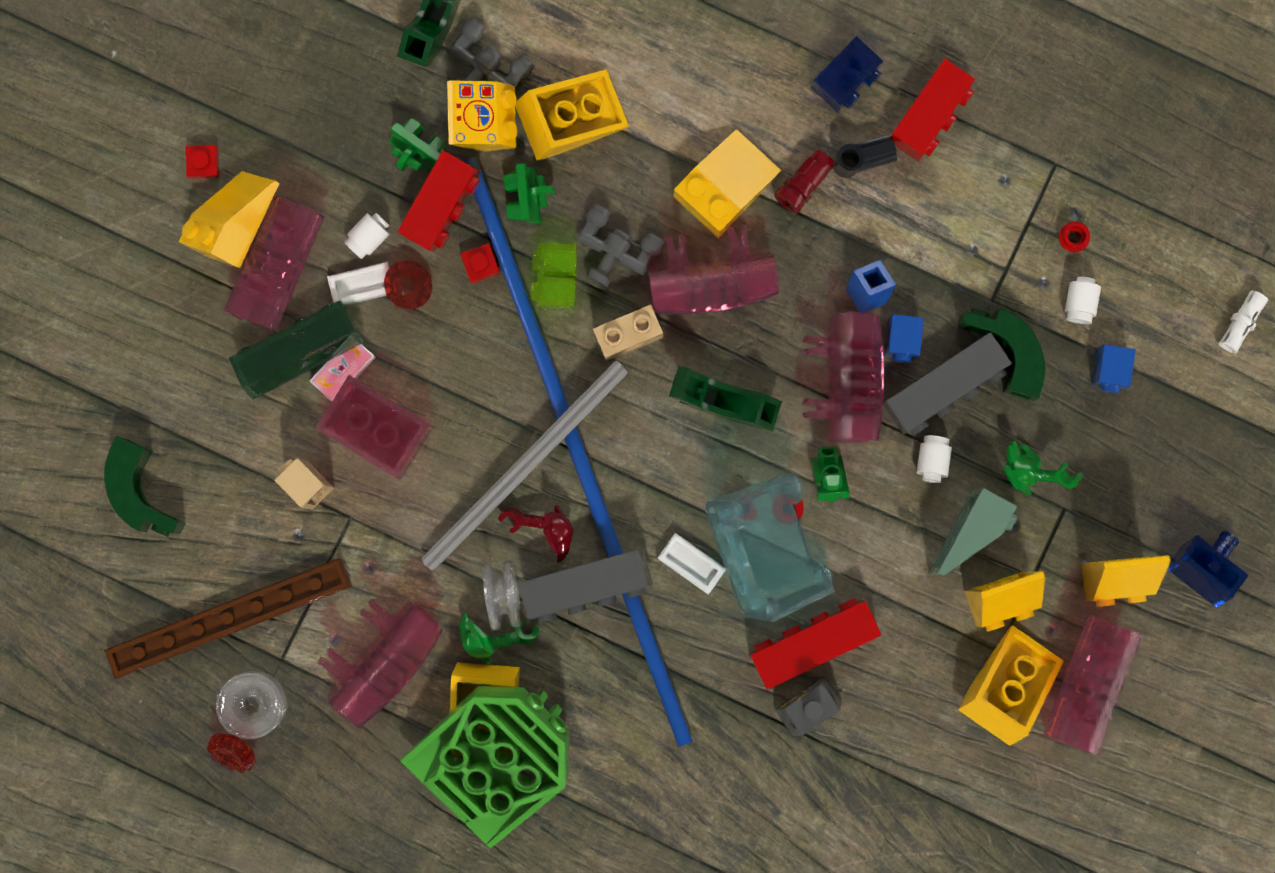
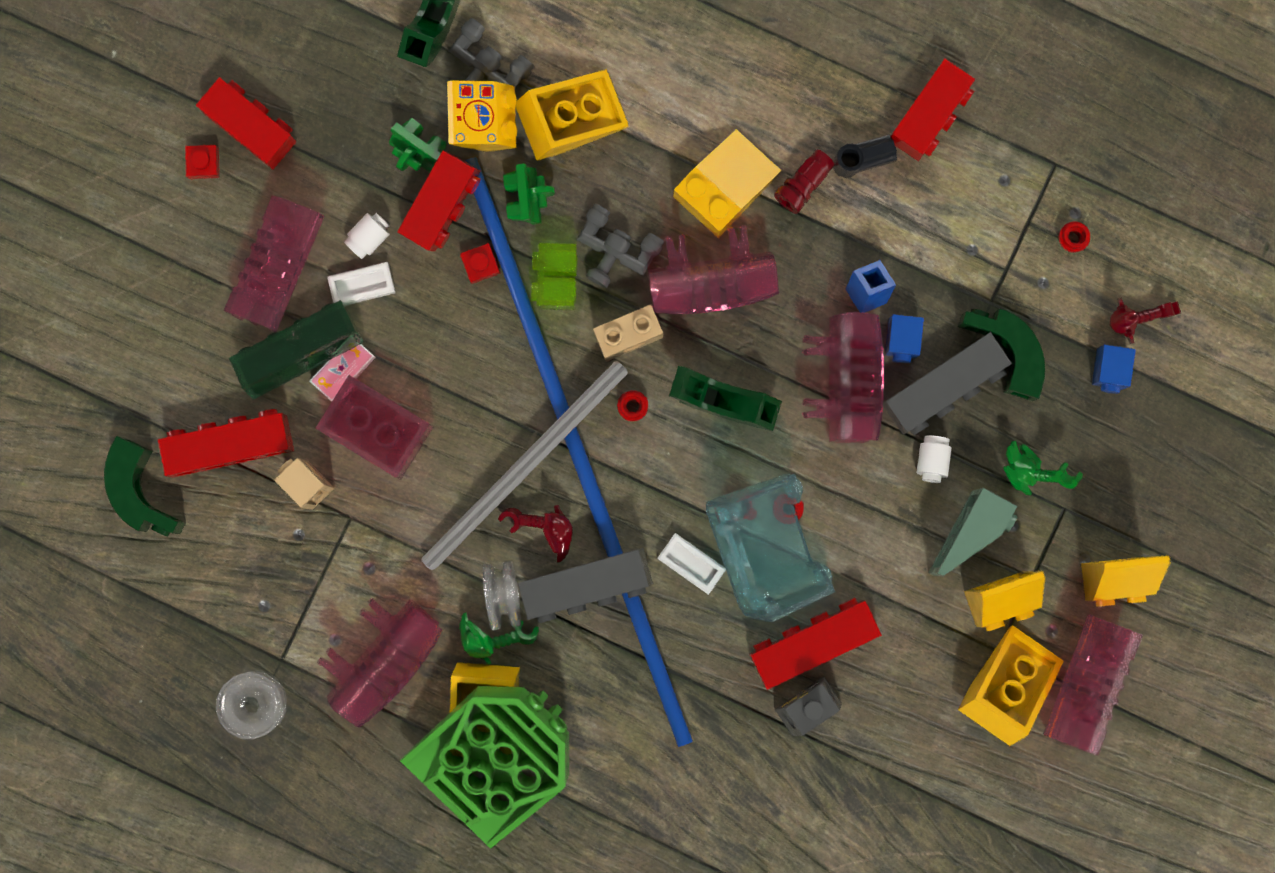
(225, 444): none -> red brick
(227, 618): reddish brown tile -> none
(230, 219): yellow slope -> none
(231, 752): clear red gear -> none
(247, 122): none -> red brick
(420, 283): clear red gear -> none
(628, 396): none -> red plate
(829, 475): green hips -> none
(847, 75): clear blue brick -> none
(1082, 300): white brick -> none
(1125, 320): none -> dark red piece
(1208, 568): clear blue brick -> none
(1243, 322): white pin -> none

